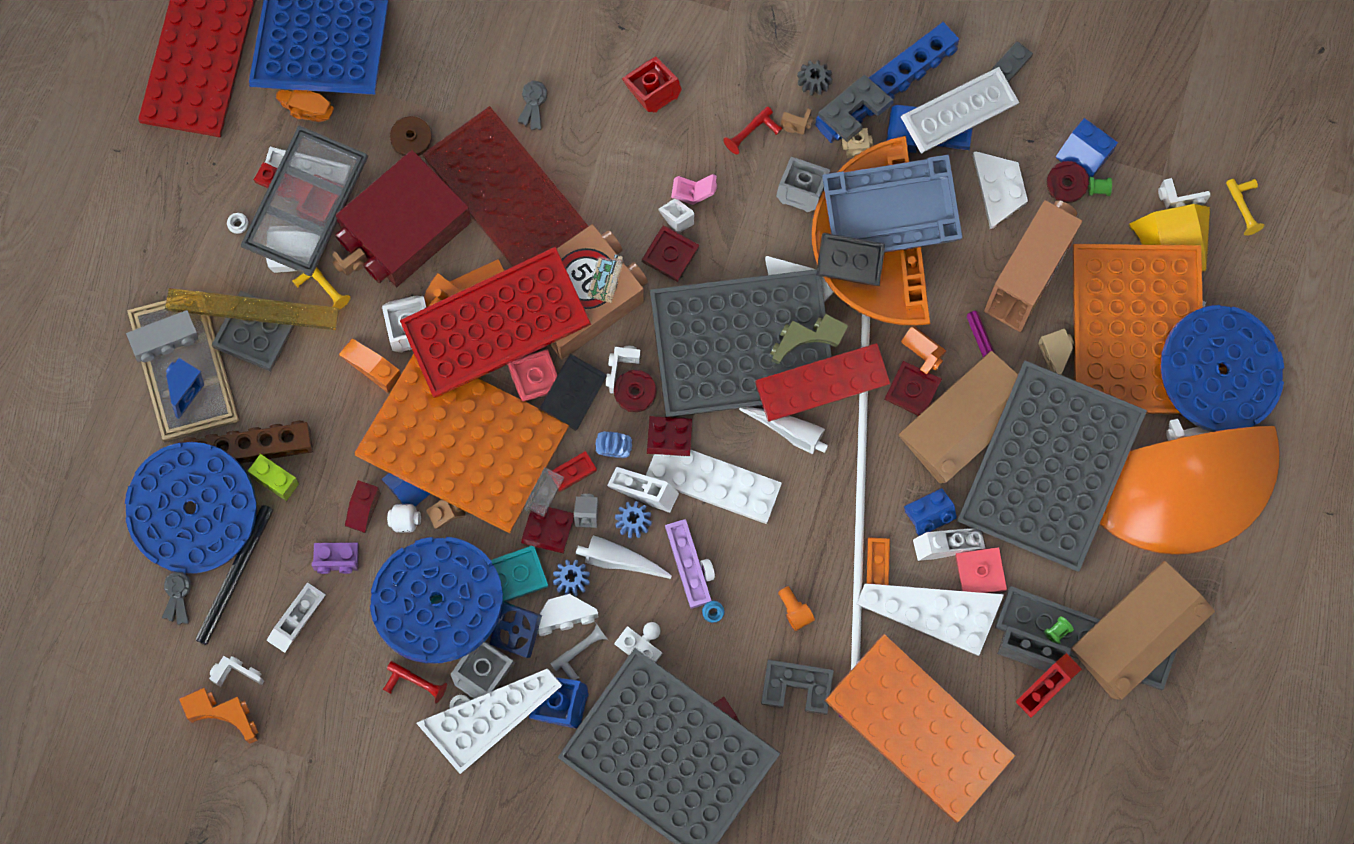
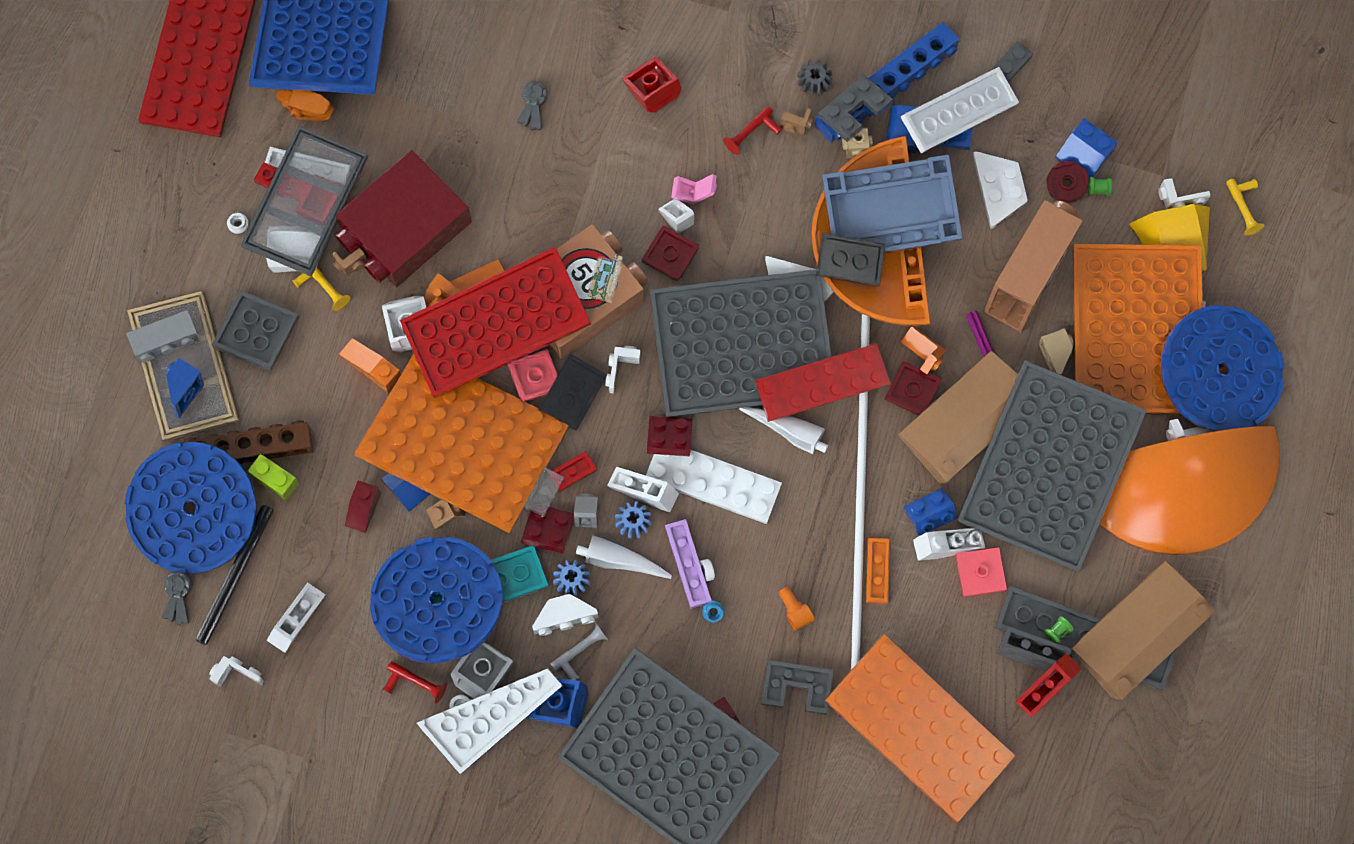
(201, 706): orange arch -> none
(252, 309): clear yellow tile -> none
(335, 557): medium lavender bracket -> none
(404, 518): white head -> none
(418, 143): reddish brown plate -> none
(504, 188): clear red plate -> none
(534, 620): dark blue piece -> none
(613, 444): medium blue gear -> none
(629, 640): white plate -> none
(635, 380): dark red plate -> none
(801, 184): light grey slope -> none
(827, 331): olive arch -> none
(947, 615): white wing -> none

